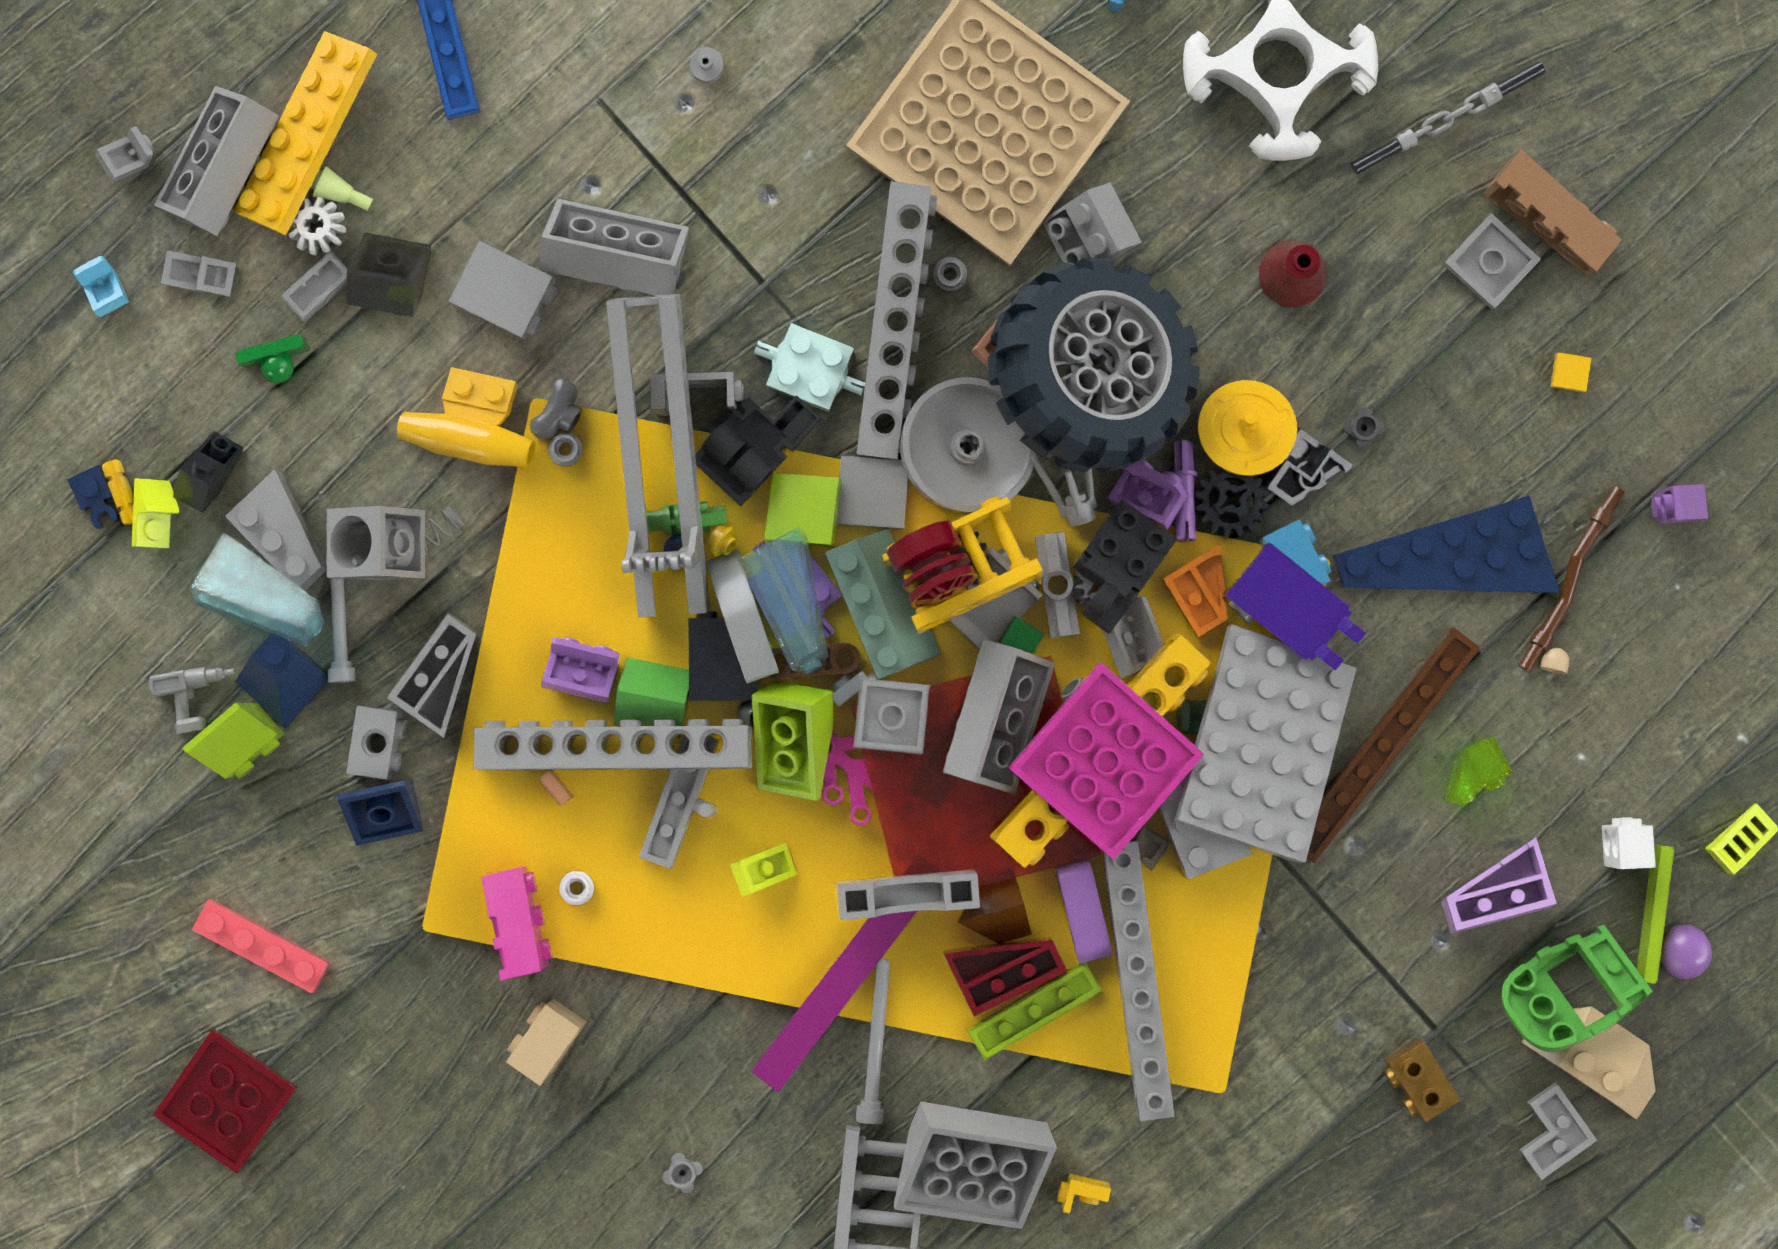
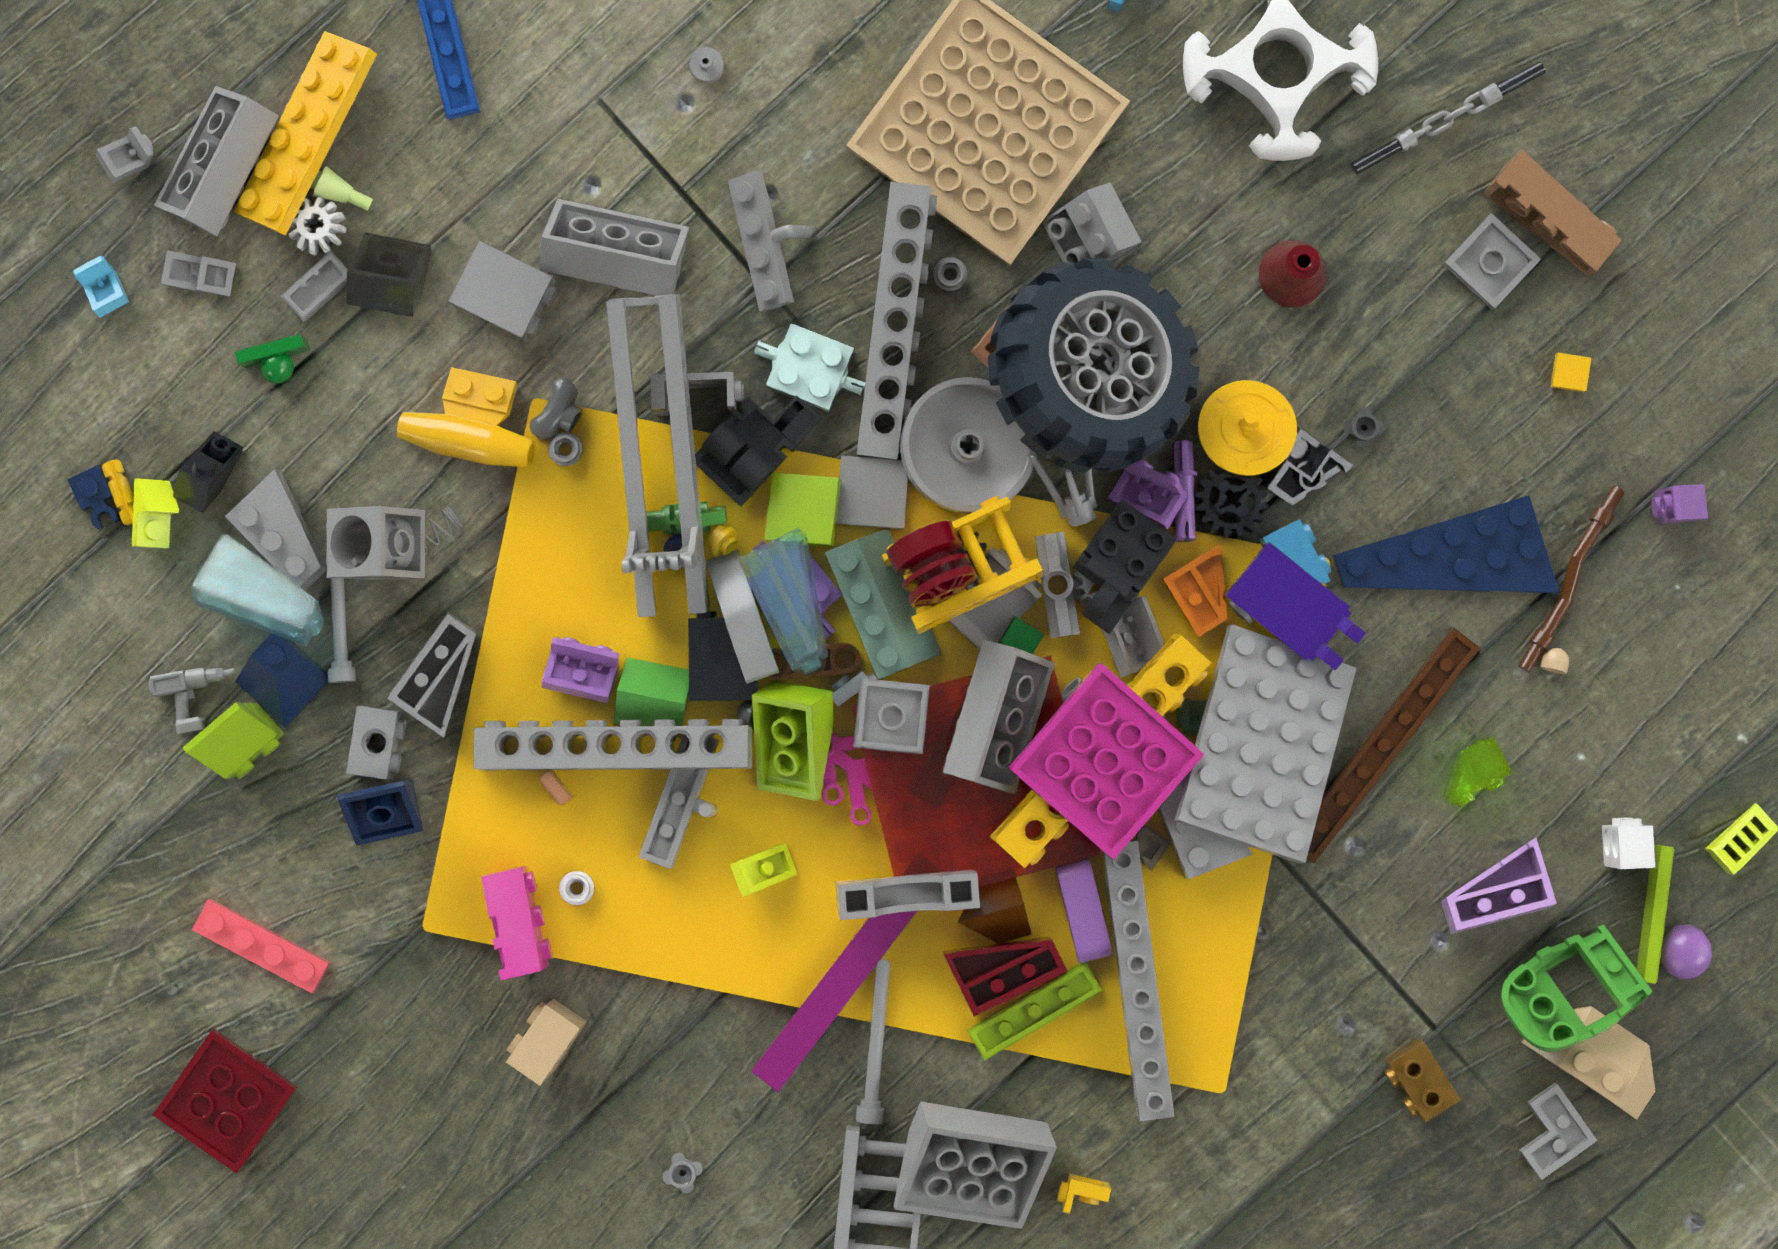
(763, 240): none -> light grey plate

